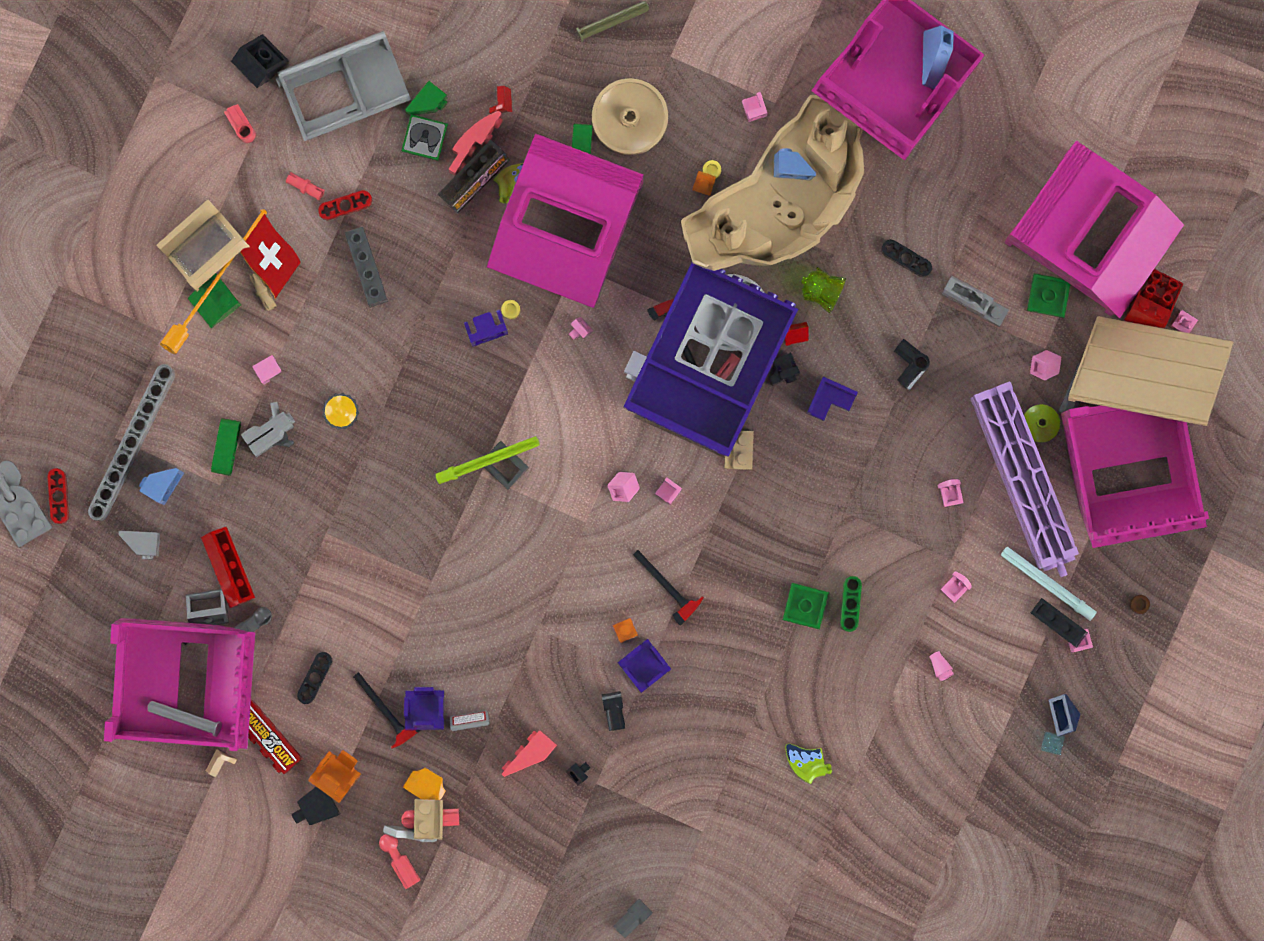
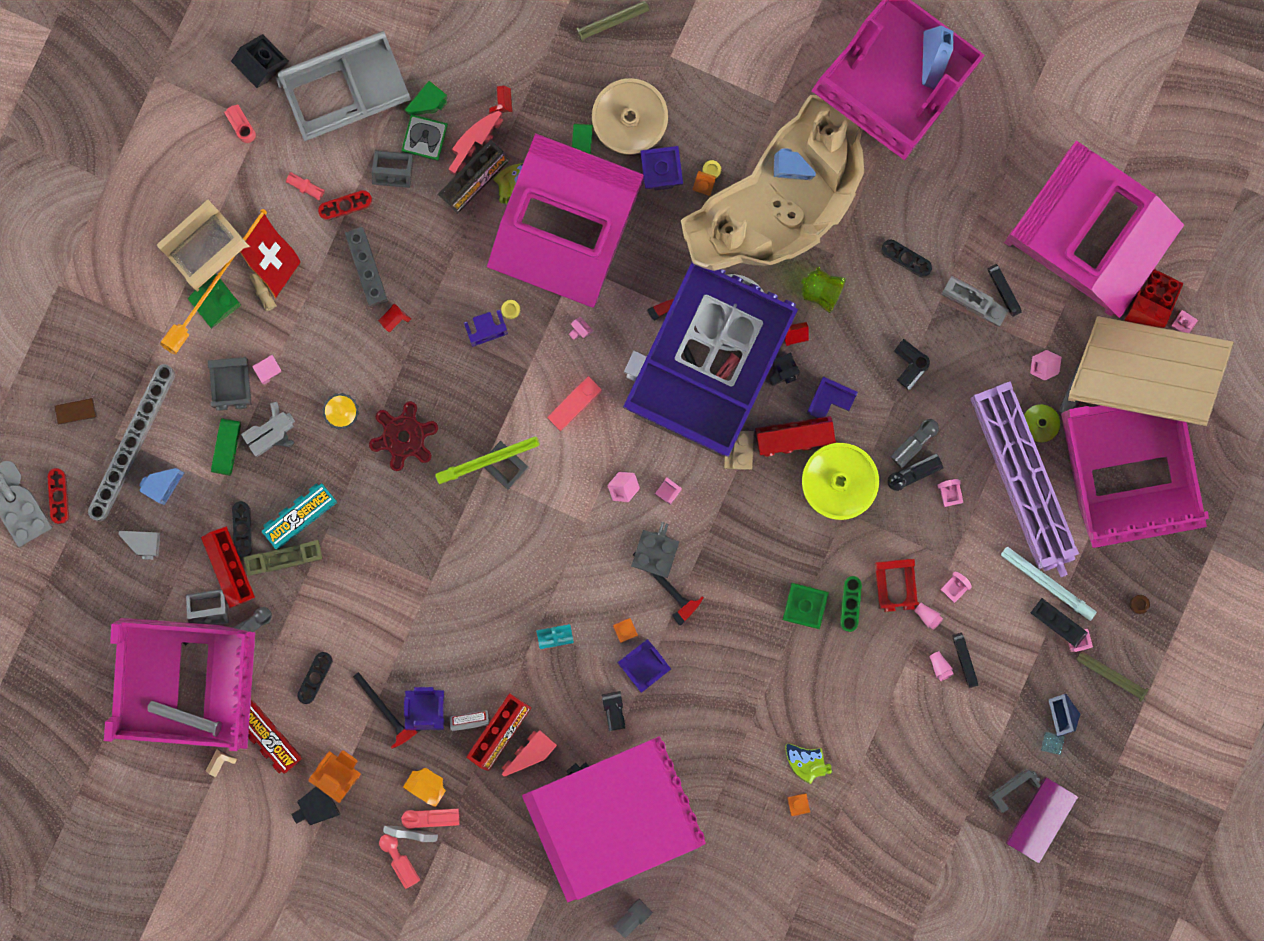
(75, 411): none -> reddish brown tile
(230, 383): none -> dark grey panel
(247, 514): none -> black beam
(283, 558): none -> olive slope
(299, 516): none -> brick
(391, 429): none -> dark red plate
(392, 176): none -> dark grey tile
(393, 318): none -> red tile
(428, 819): tan plate -> none
(498, 732): none -> red brick
(555, 636): none -> teal hips
(575, 403): none -> coral slope
(614, 819): none -> dark pink panel
(655, 552): none -> dark grey plate
(661, 168): none -> dark purple panel
(754, 107): bright pink panel -> none
(795, 436): none -> red brick
(798, 804): none -> orange plate
(840, 481): none -> neon yellow dish
(911, 596): none -> red panel
(914, 443): none -> dark grey piece
(914, 473): none -> black piece
(928, 616): none -> bright pink cone
(965, 660): none -> black beam
(997, 795): none -> dark grey panel
(1004, 290): none -> black beam
(1041, 820): none -> slope
(1048, 295): green tile -> none
(1112, 675): none -> olive axle

